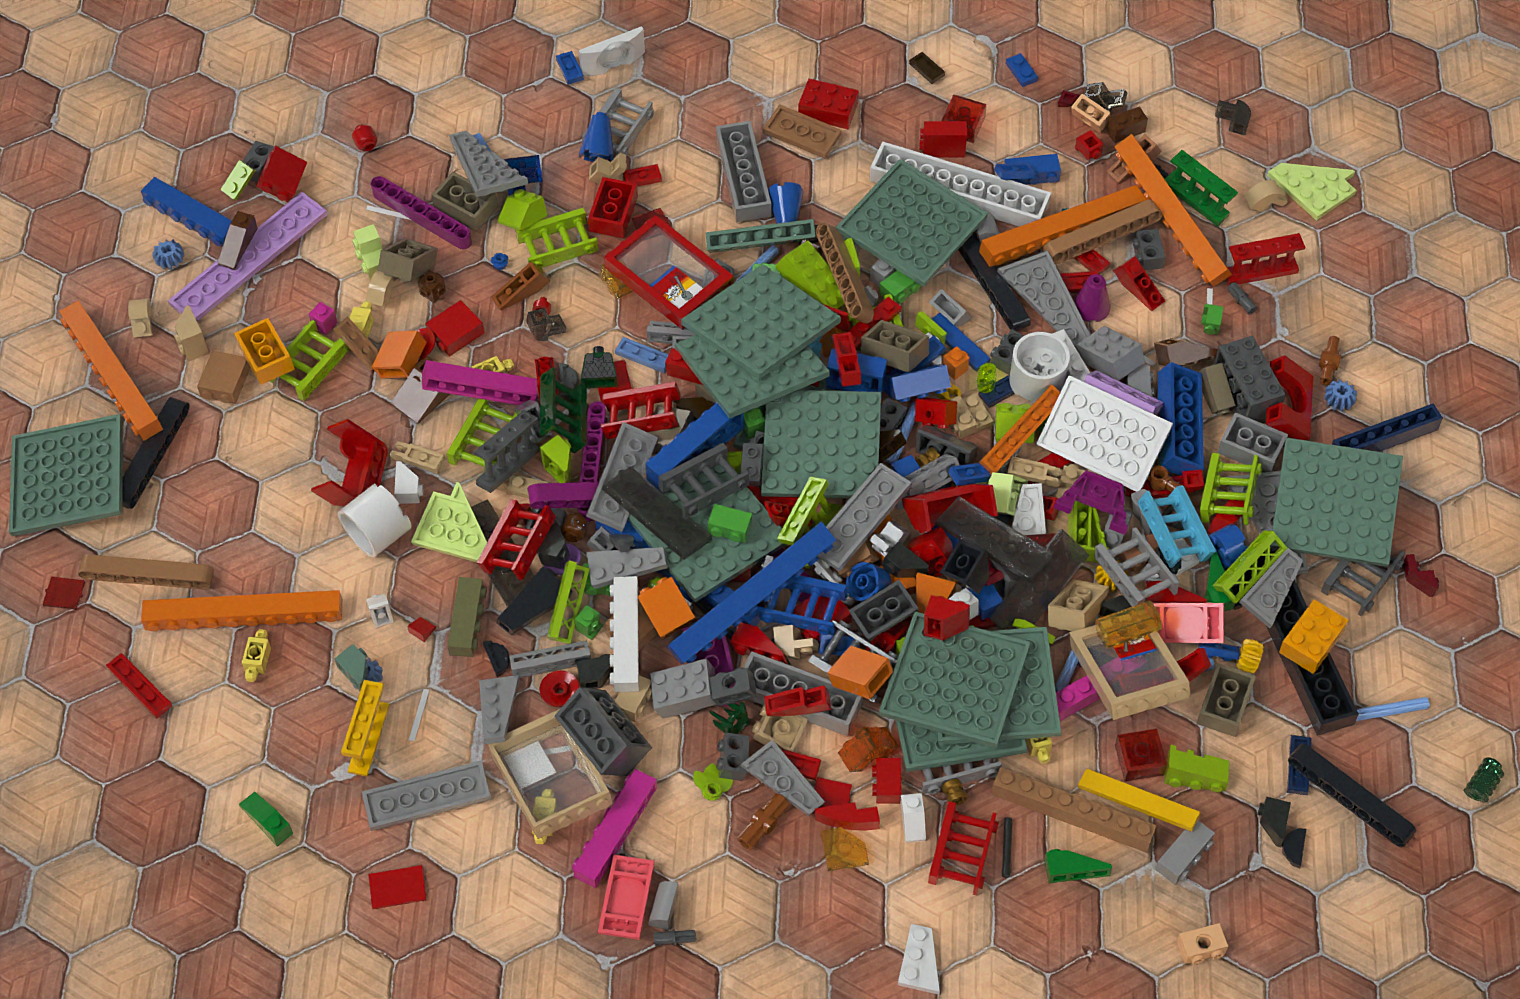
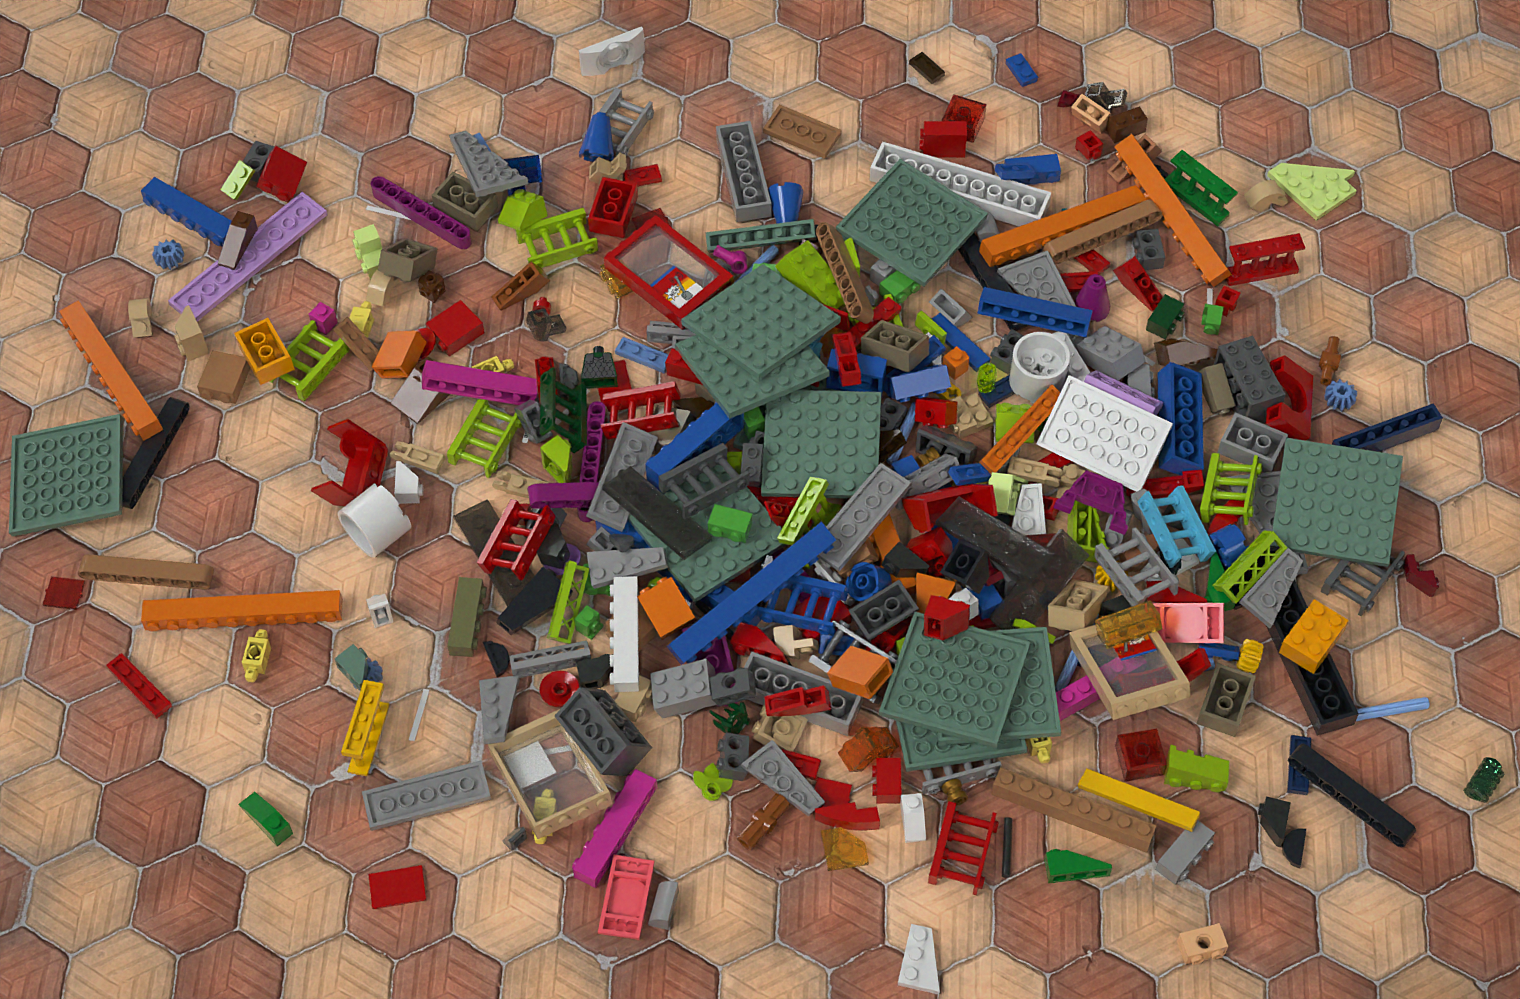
(364, 137): red head -> none
(421, 629): red slope -> none
(450, 526): yellowish green wing -> none
(499, 261): blue plate -> none
(511, 462): dark grey fence -> none
(515, 838): none -> dark grey slope
(569, 67): blue plate -> none
(574, 527): reddish brown head -> none
(674, 937): dark grey axle -> none
(731, 259): none -> dark pink pin
(829, 103): red brick -> none
(889, 537): light grey brick -> none
(1034, 312): none -> blue brick
(1165, 316): none -> dark green brick
(1166, 481): dark orange pin -> none
(1228, 299): none -> red brick
(1237, 113): clear smoke brick -> none
(1242, 298): dark grey axle -> none

